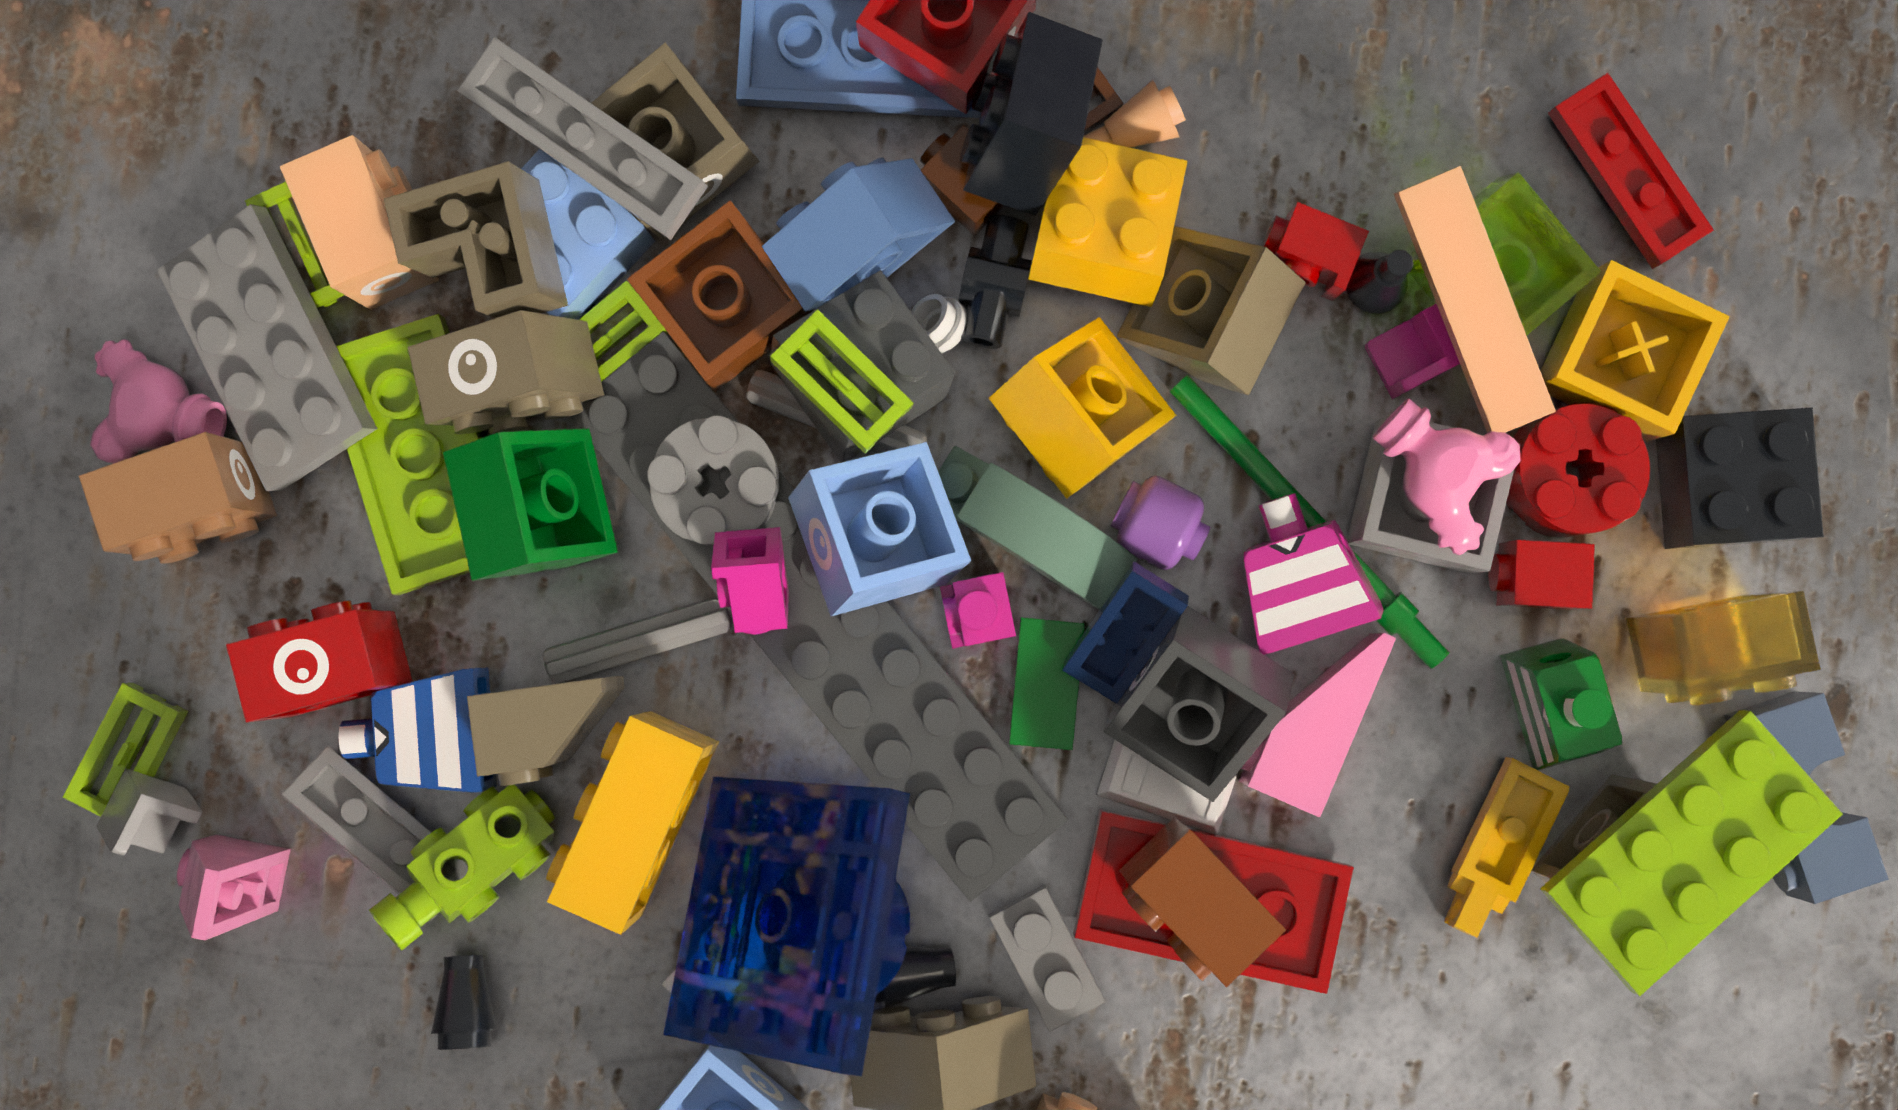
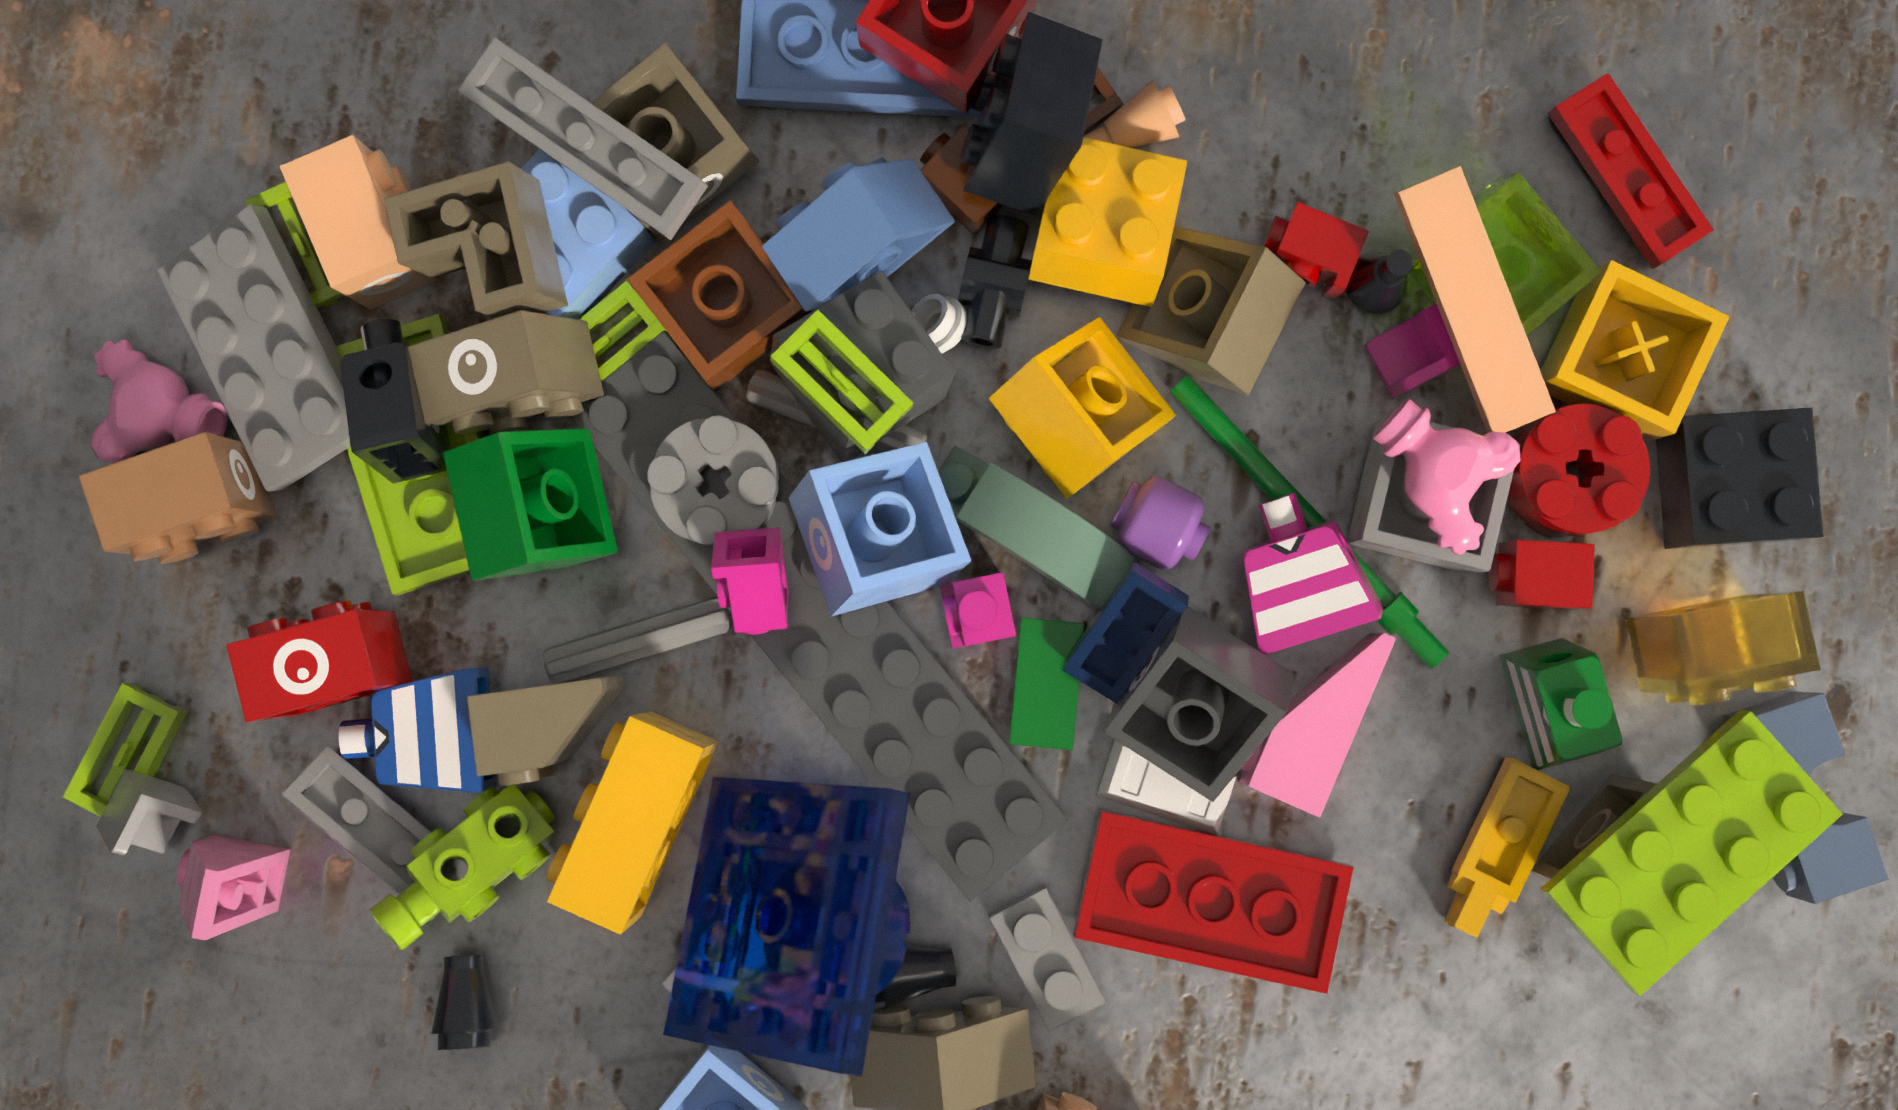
(386, 410): none -> black torso
(1208, 909): dark orange brick -> none

